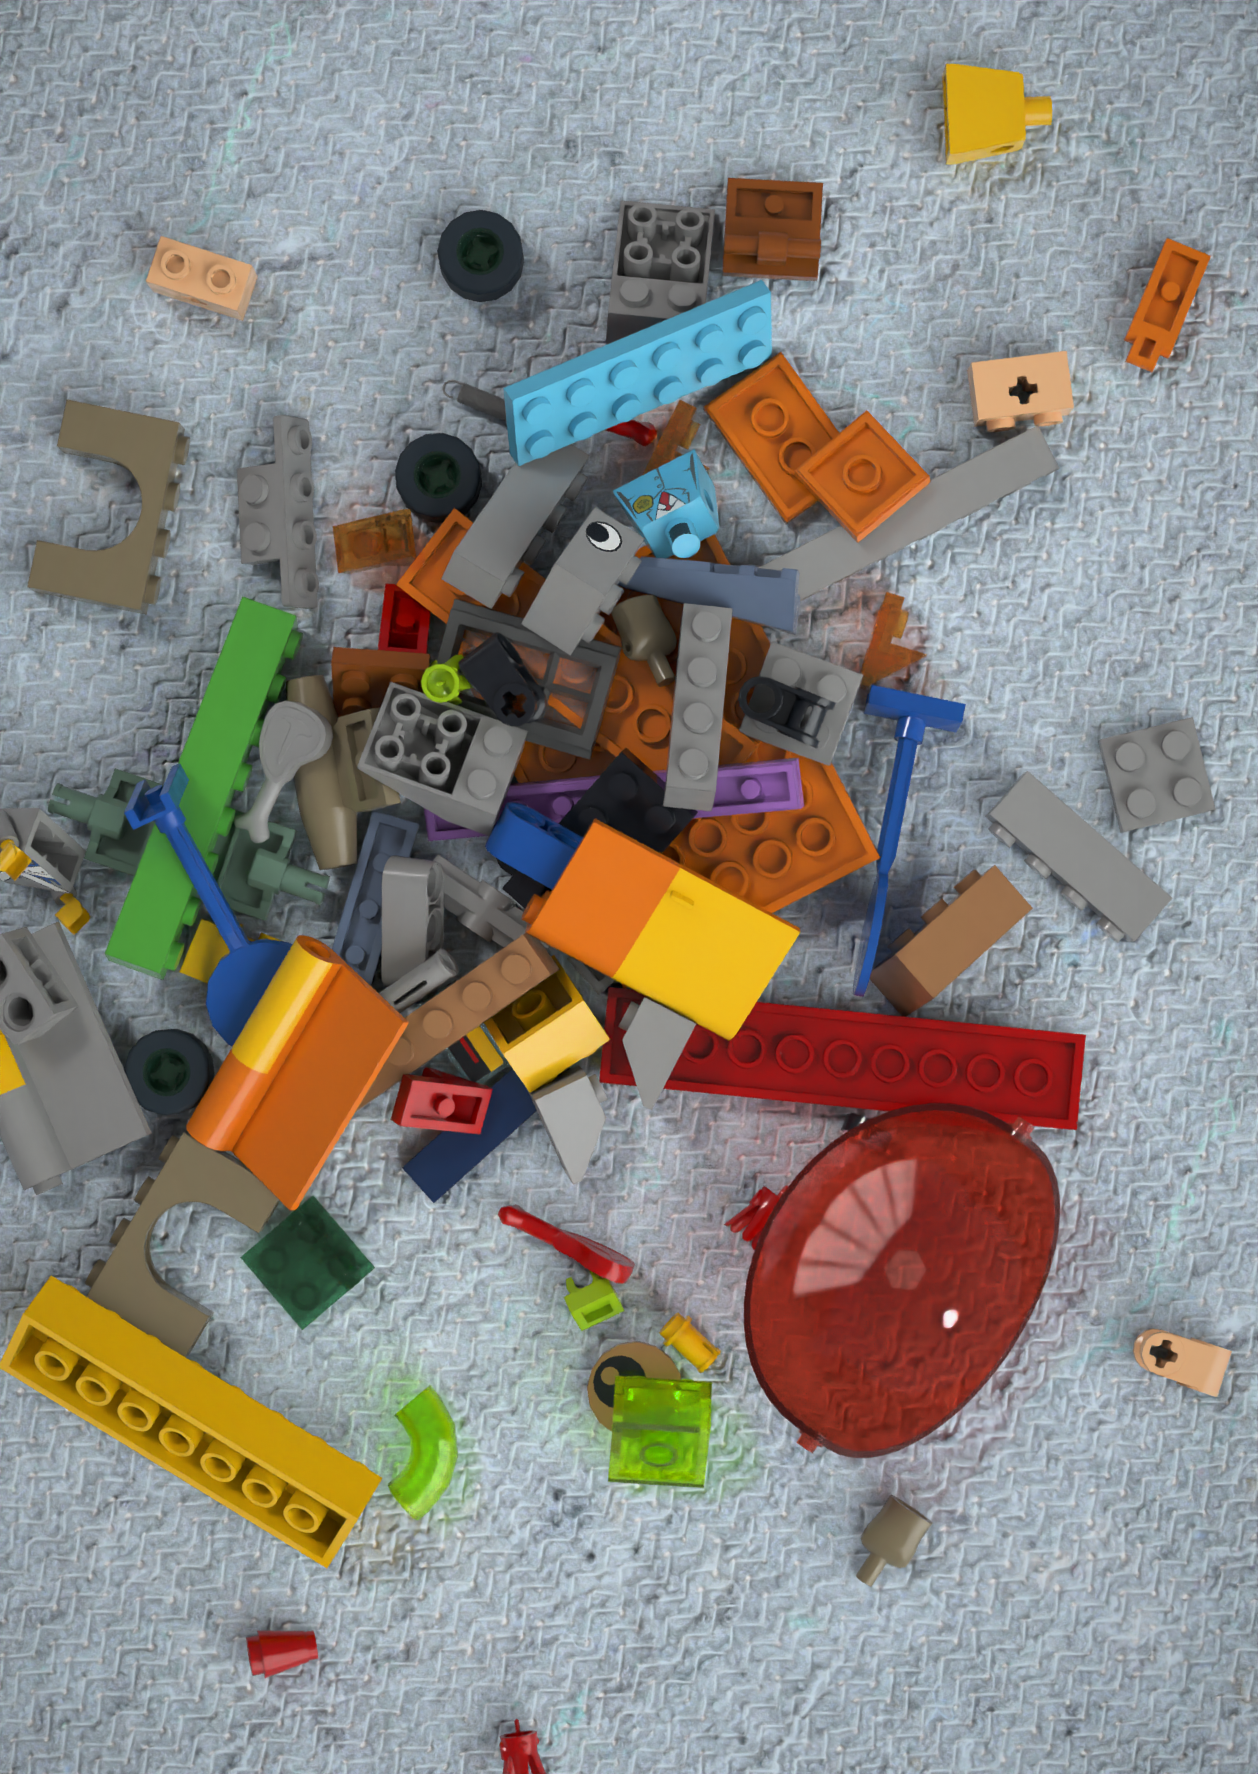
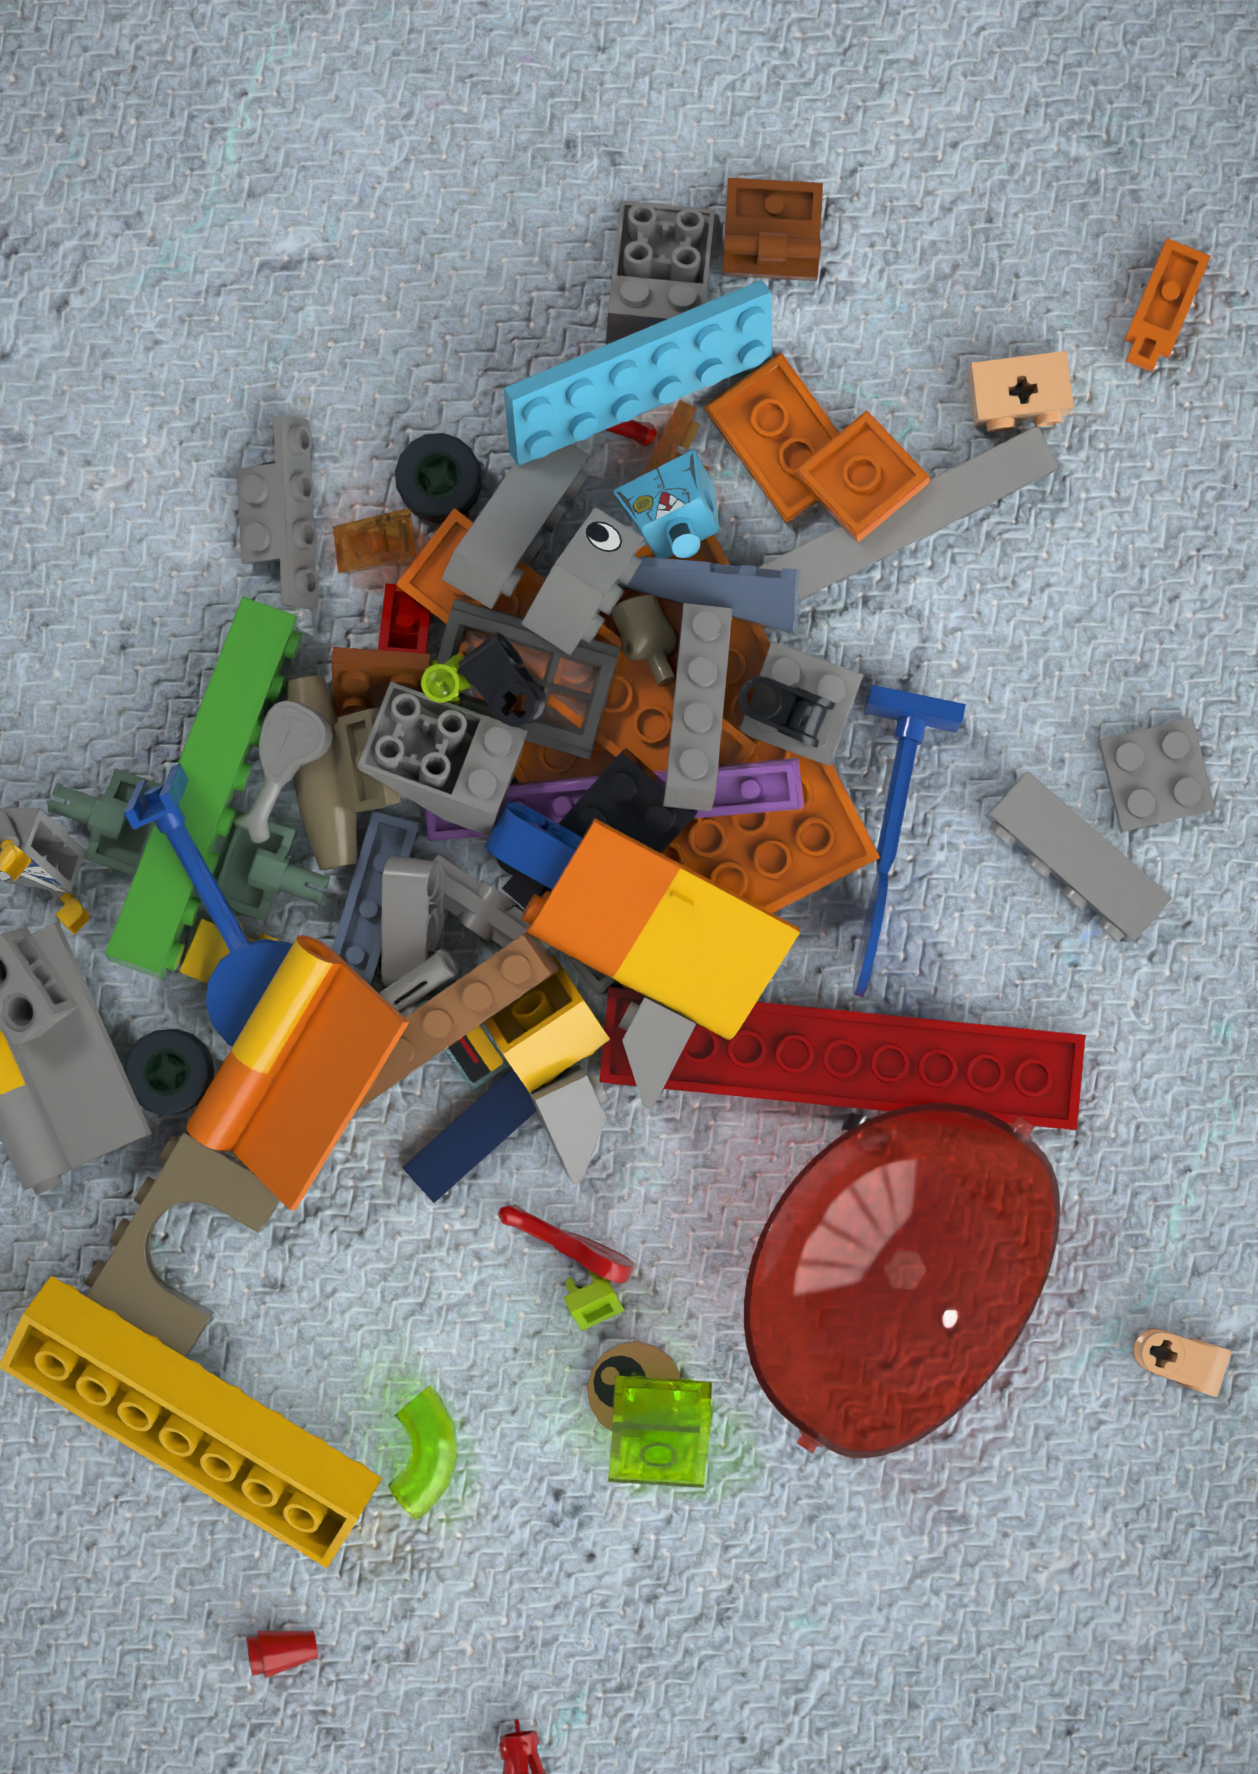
(123, 573): dark tan arch -> none
(201, 278): light nougat brick -> none
(307, 1262): clear green hinge -> none
(441, 1102): red slope -> none
(477, 238): black wheel -> none
(479, 400): light grey piece -> none
(689, 1342): yellow pin -> none
(755, 1214): red piece -> none
(882, 656): clear orange slope -> none
(892, 1538): dark tan piece -> none
(949, 940): medium nougat wedge -> none
(987, 112): yellow torso -> none

